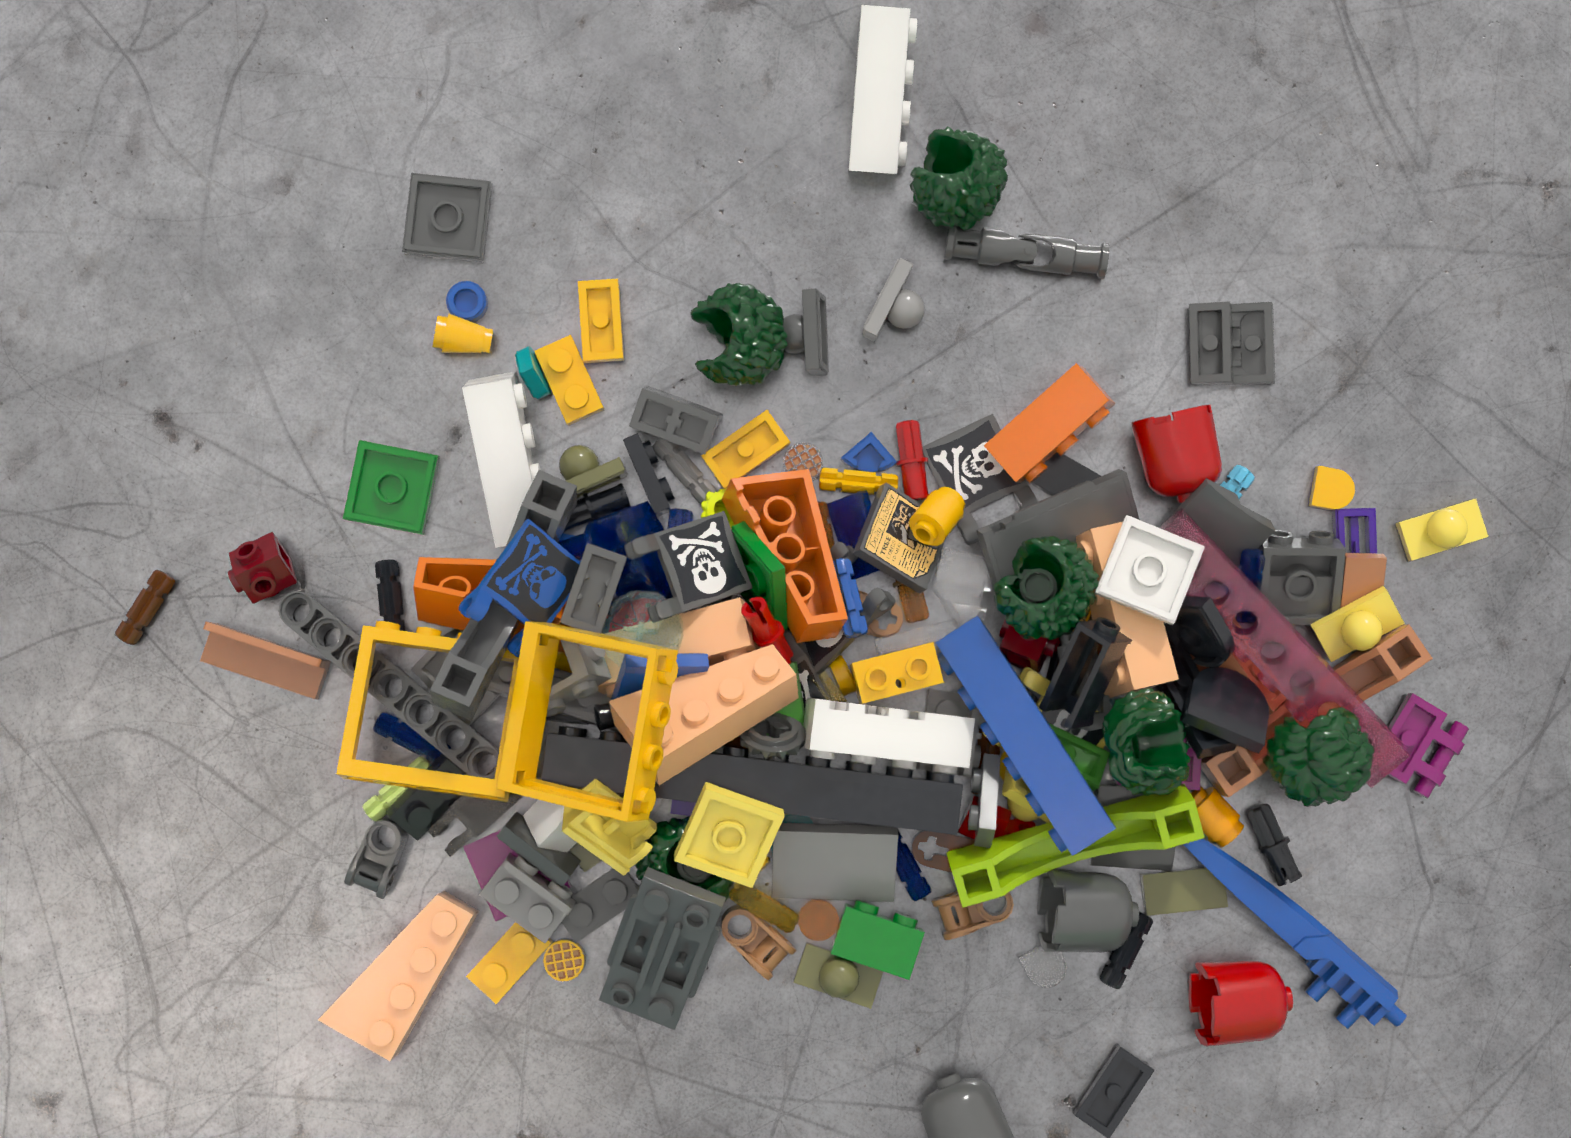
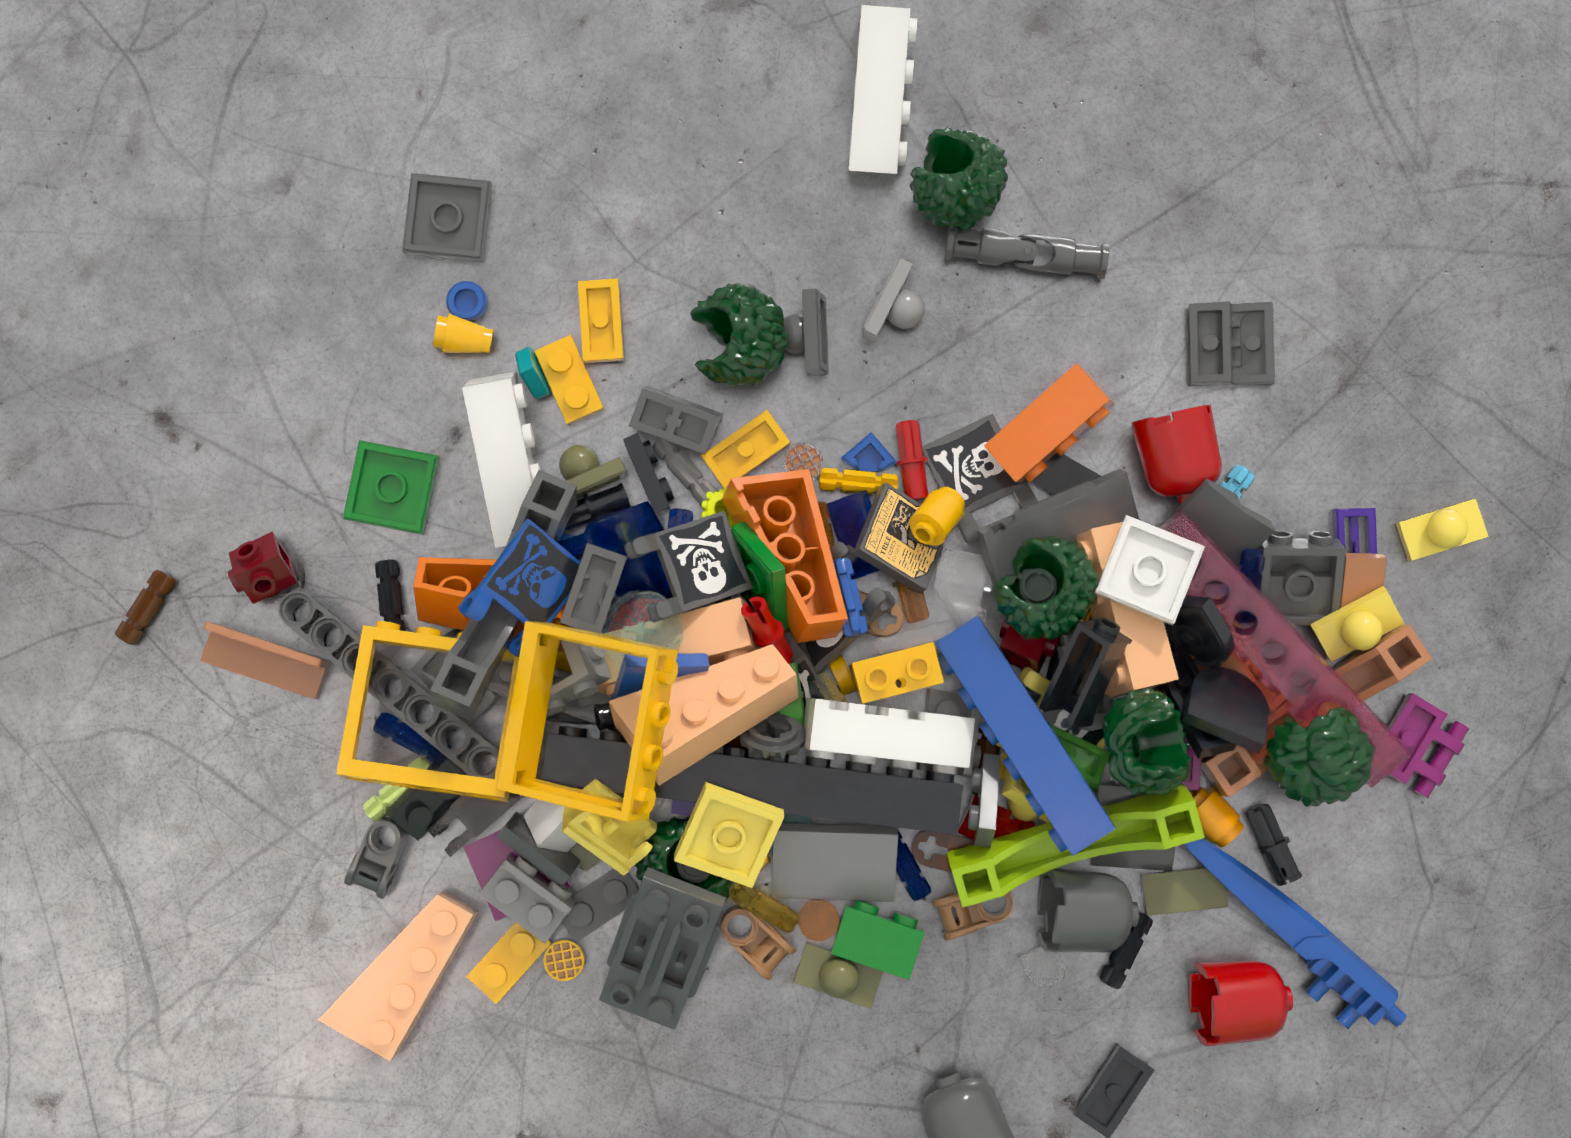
(1331, 489): yellow tile -> none

